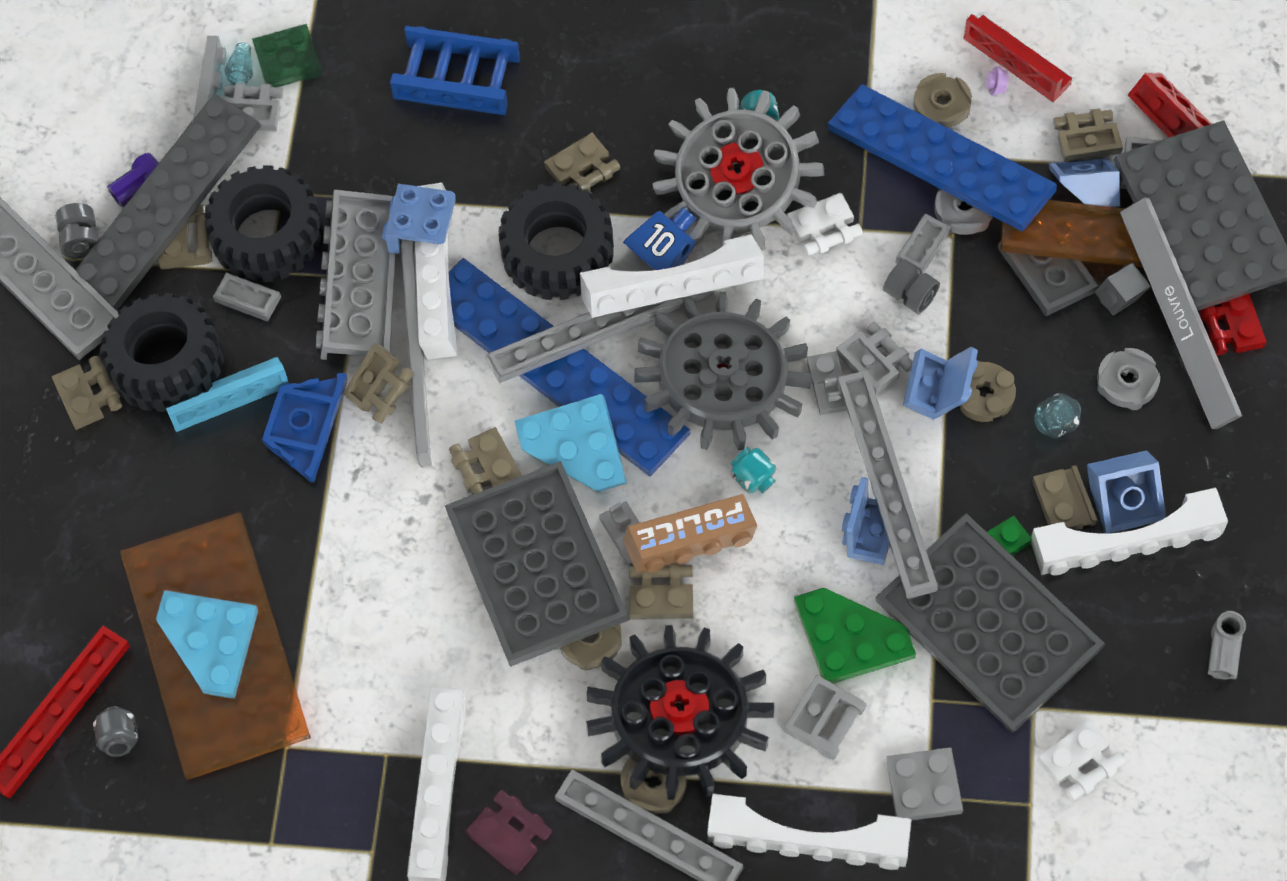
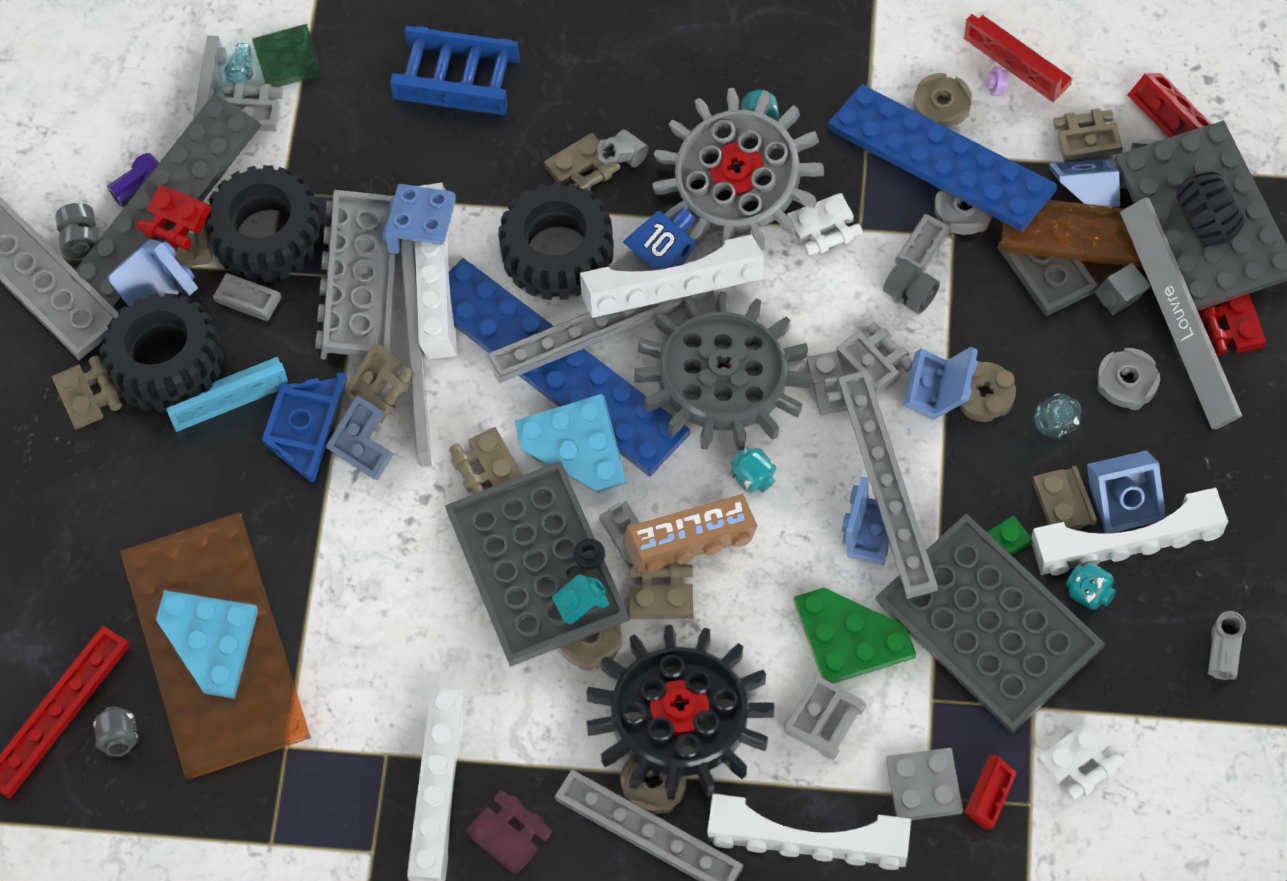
(150, 272): none -> medium blue bracket
(178, 209): none -> red plate
(353, 441): none -> sand blue plate
(579, 597): none -> teal bracket
(592, 561): none -> black plate
(622, 148): none -> light grey piece
(990, 792): none -> red plate
(1091, 586): none -> teal head
(1209, 208): none -> black wheel

